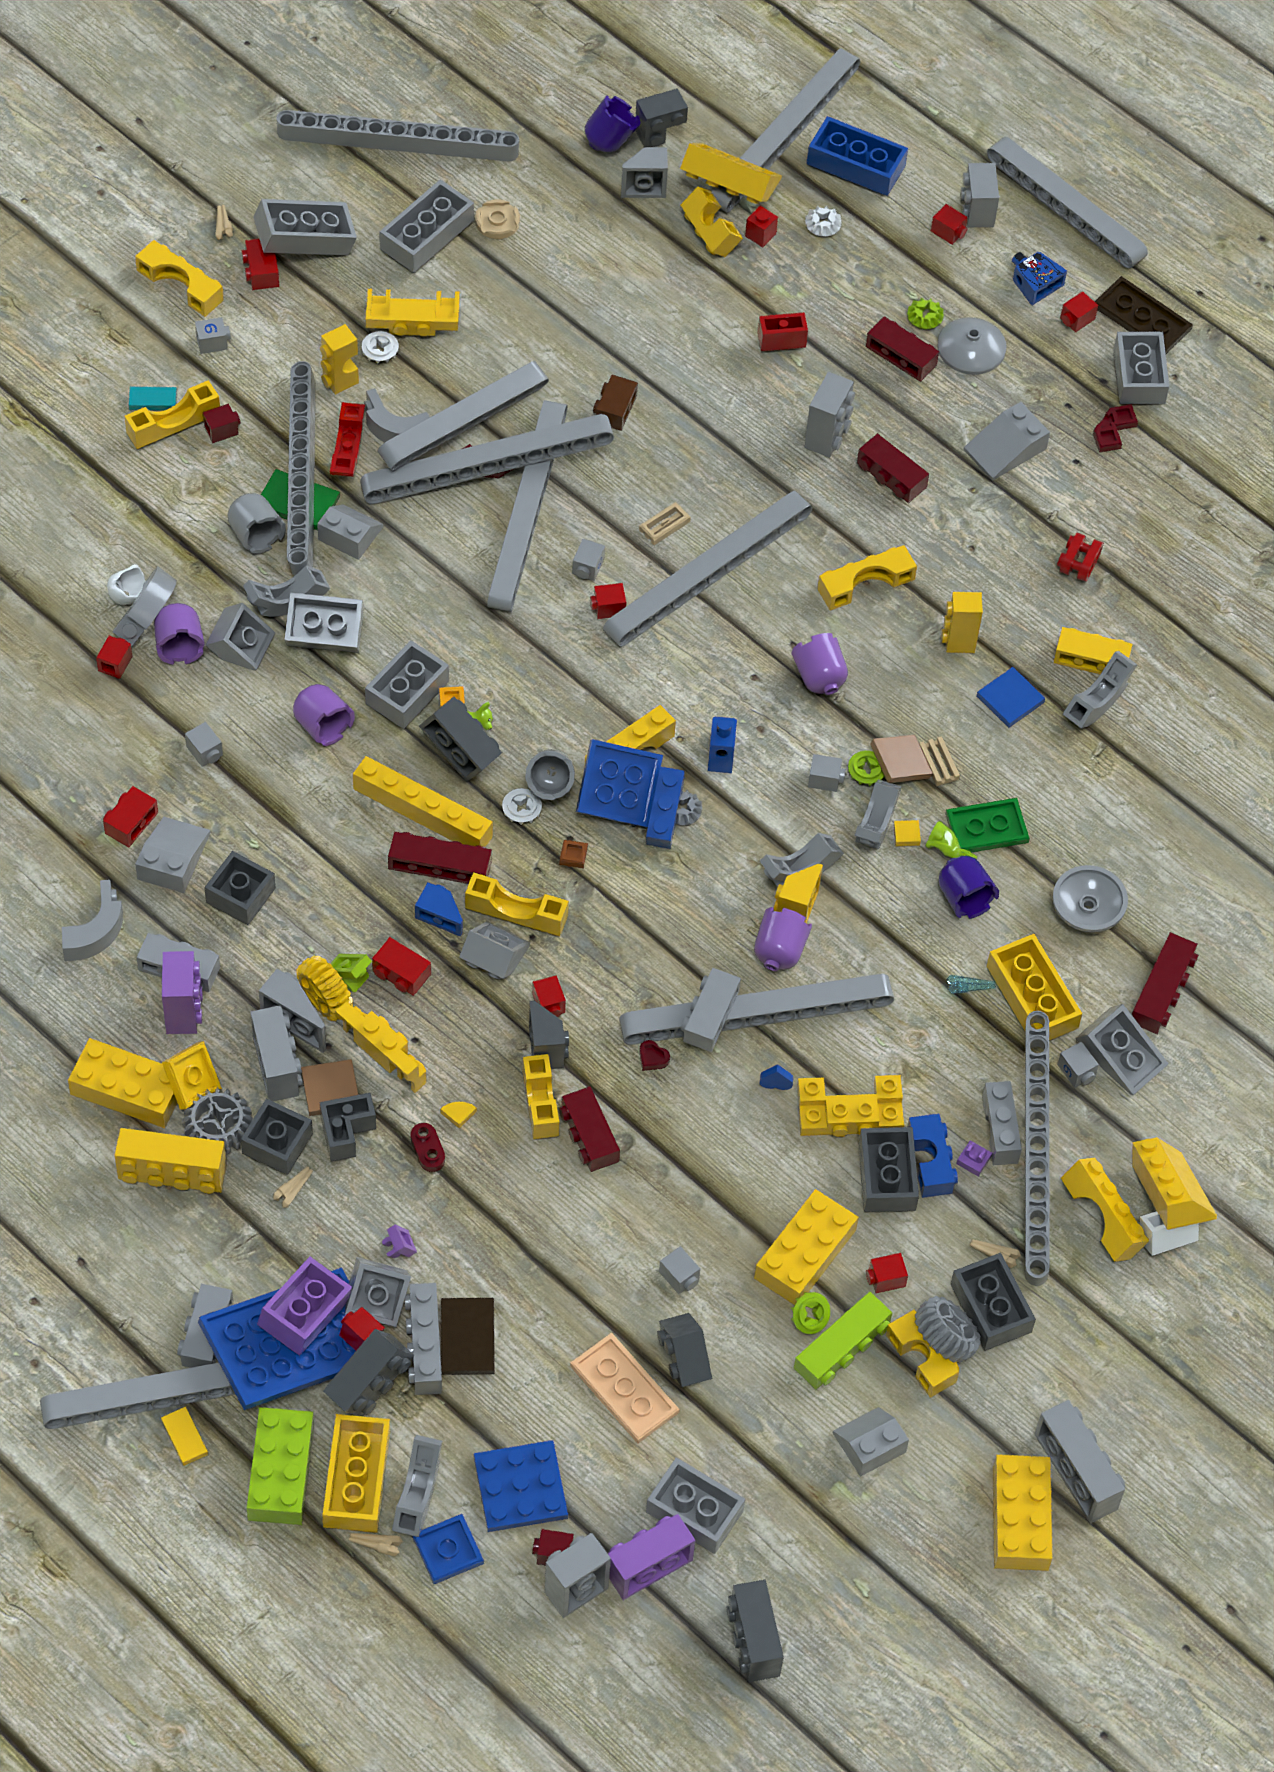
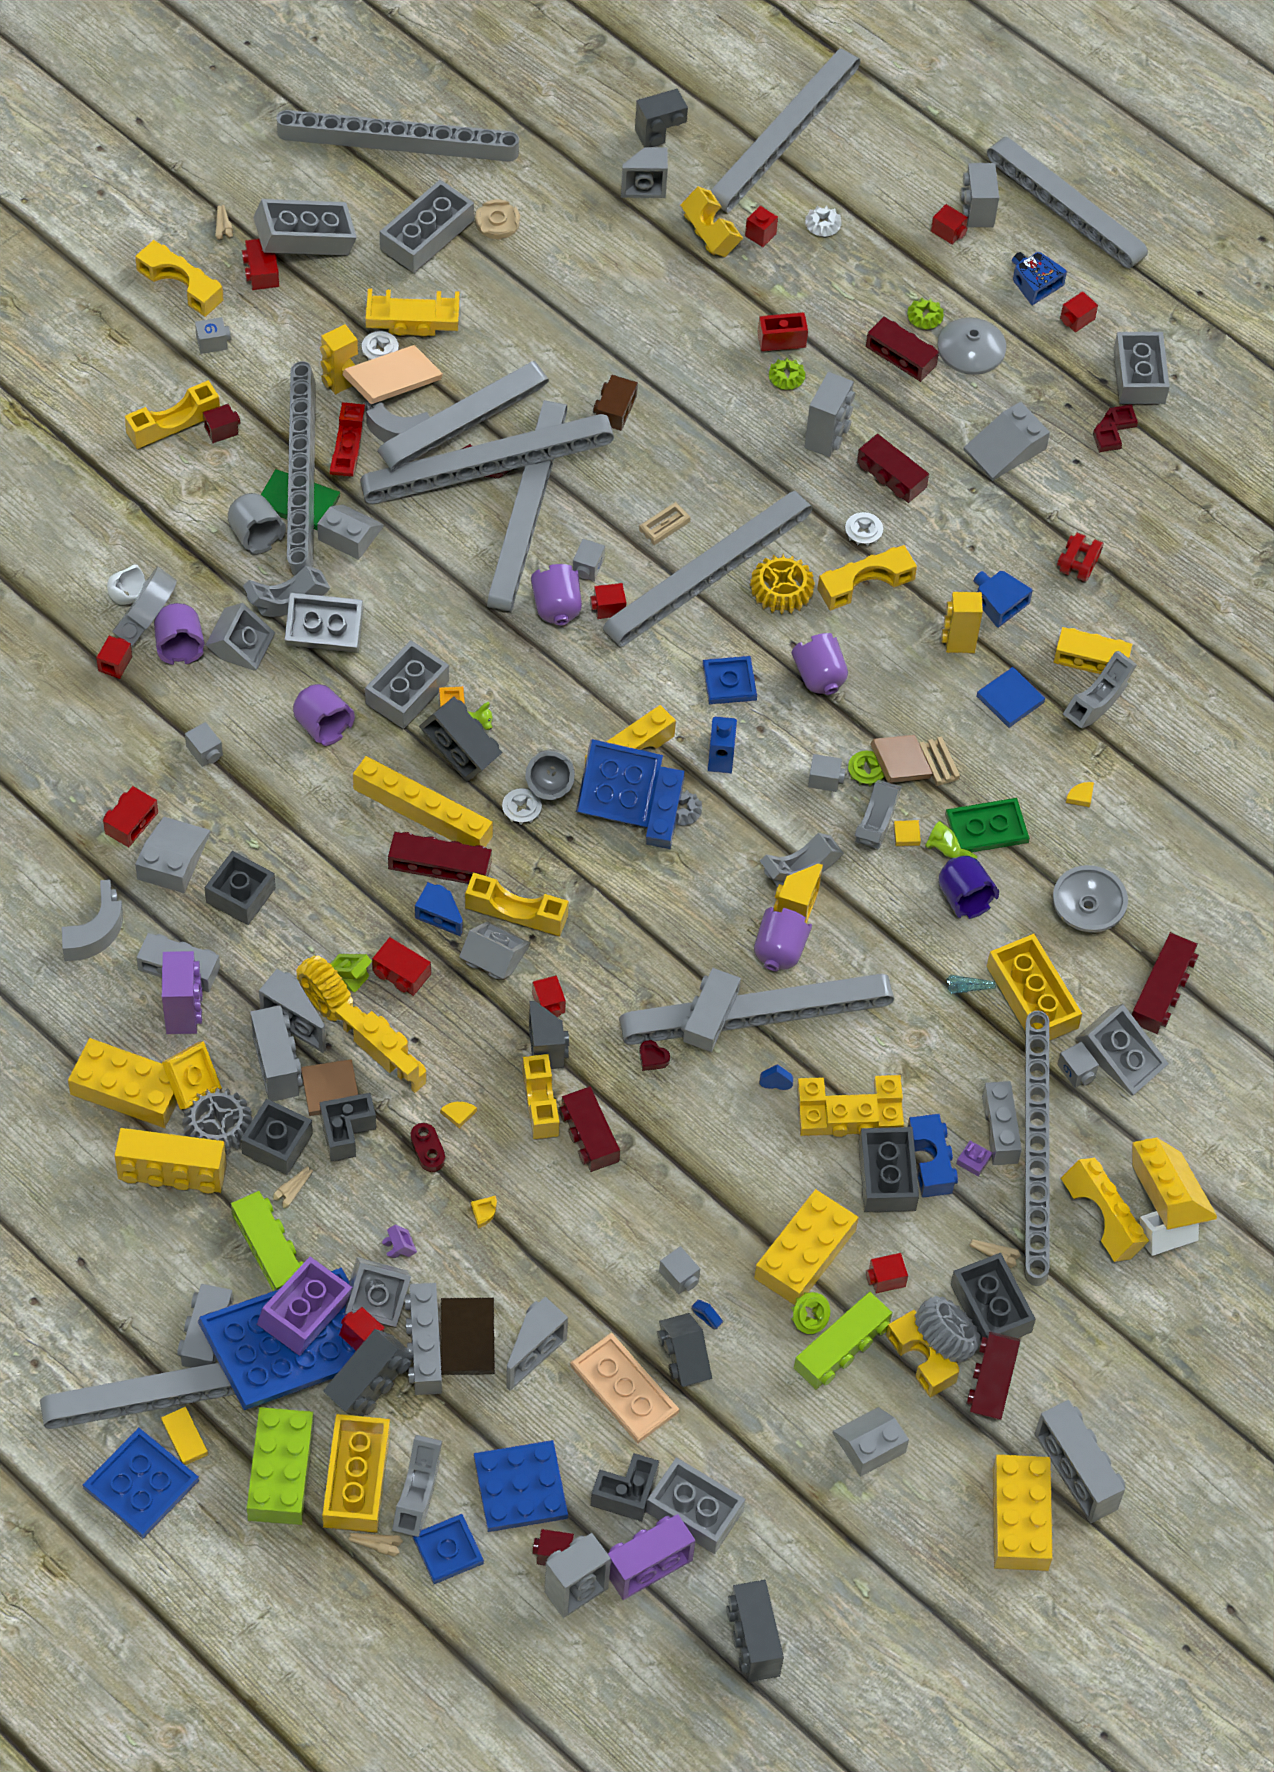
(140, 1482): none -> blue plate
(152, 398): teal tile -> none
(266, 1238): none -> lime brick
(392, 374): none -> light nougat tile
(484, 1210): none -> yellow tile
(538, 1338): none -> light grey slope
(557, 593): none -> medium lavender cylinder
(573, 854): dark orange tile -> none
(610, 125): dark purple cylinder -> none
(626, 1494): none -> dark grey brick
(707, 1314): none -> blue tile
(729, 172): yellow slope -> none
(729, 680): none -> blue tile
(780, 380): none -> lime gear
(780, 576): none -> yellow gear
(857, 155): blue brick -> none
(864, 520): none -> white gear
(993, 1375): none -> dark red brick
(1002, 596): none -> blue torso
(1081, 794): none -> yellow tile
(1141, 312): dark brown tile -> none

